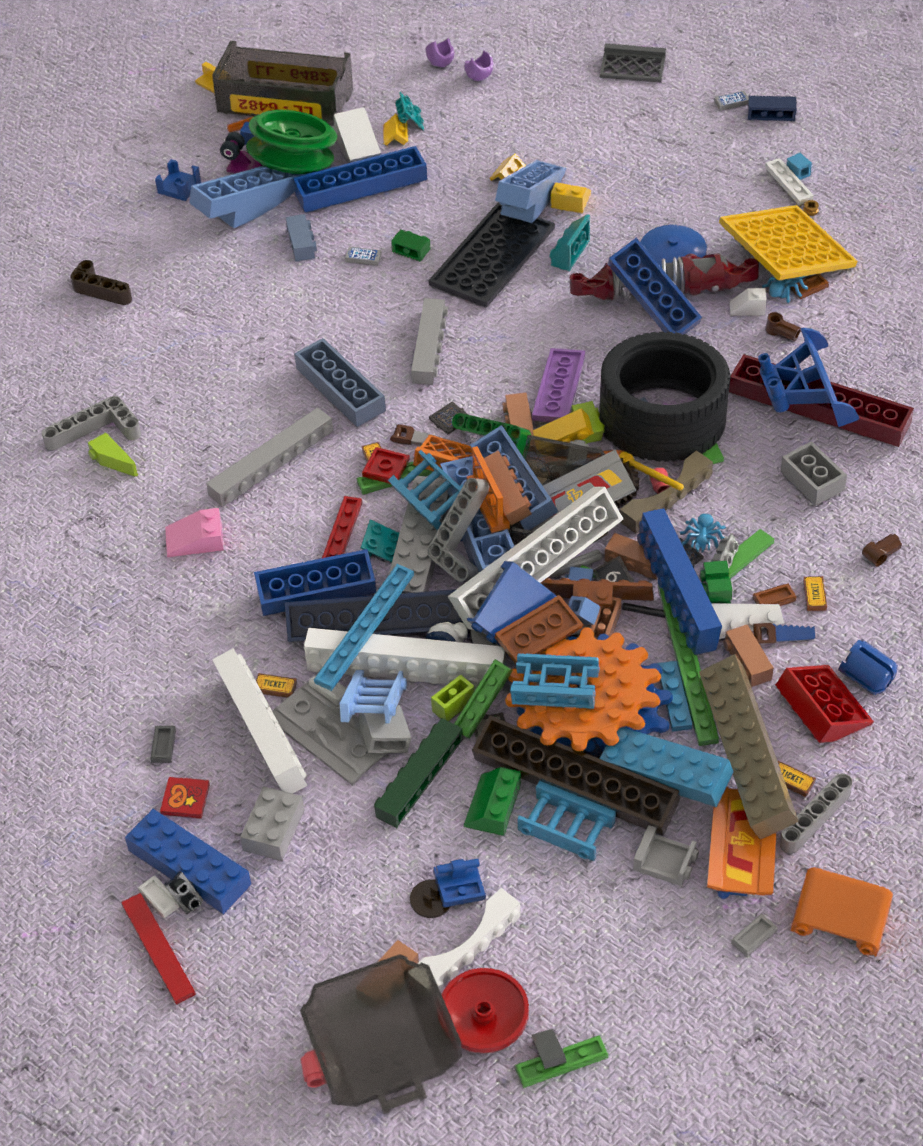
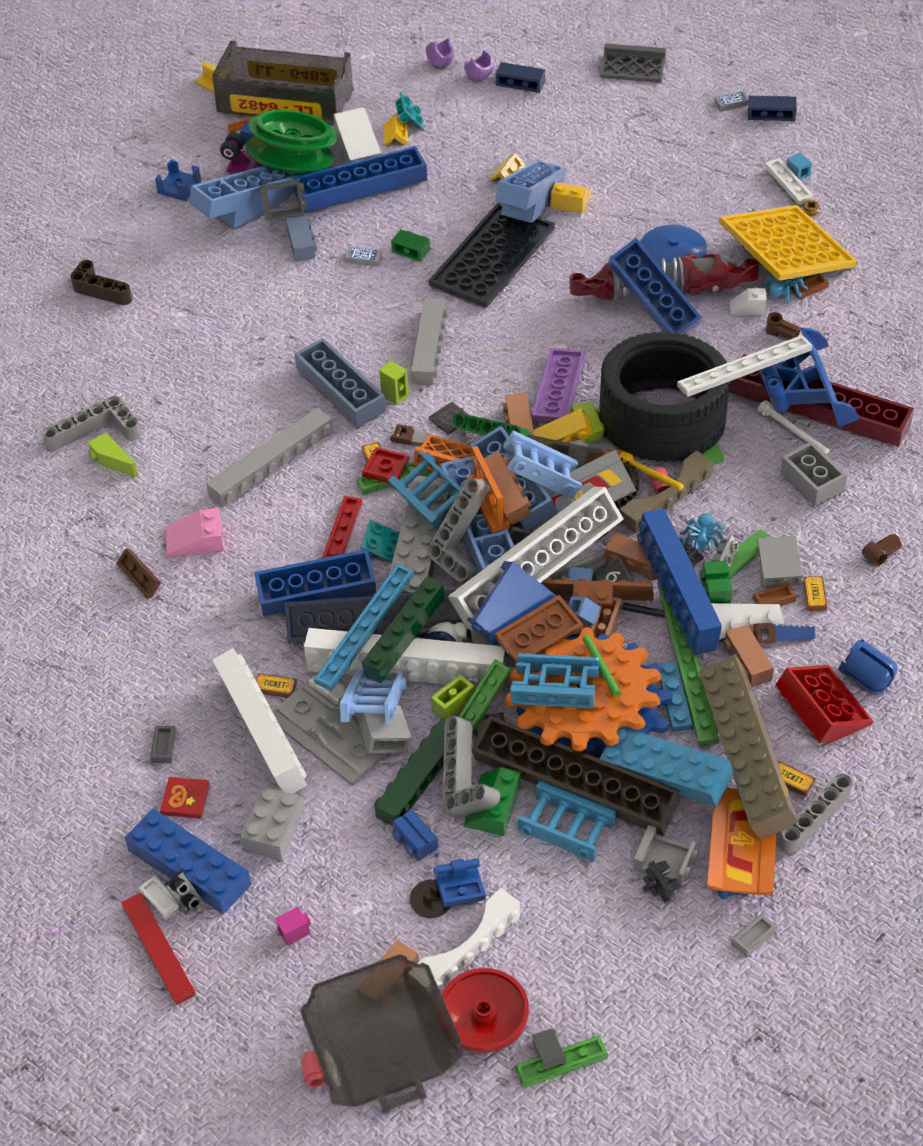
(138, 573): none -> reddish brown plate
(287, 213): none -> dark grey window
(293, 925): none -> dark pink brick
(394, 382): none -> lime brick
(403, 629): none -> dark green brick
(415, 835): none -> blue brick
(458, 794): none -> light grey beam
(520, 77): none -> dark blue brick
(542, 464): none -> light blue fence
(571, 244): teal slope -> none
(602, 666): none -> bright green bar
(656, 882): none -> black hips
(744, 366): none -> white tile
(766, 409): none -> white piece
(779, 561): none -> light grey panel
(843, 908): orange windscreen -> none

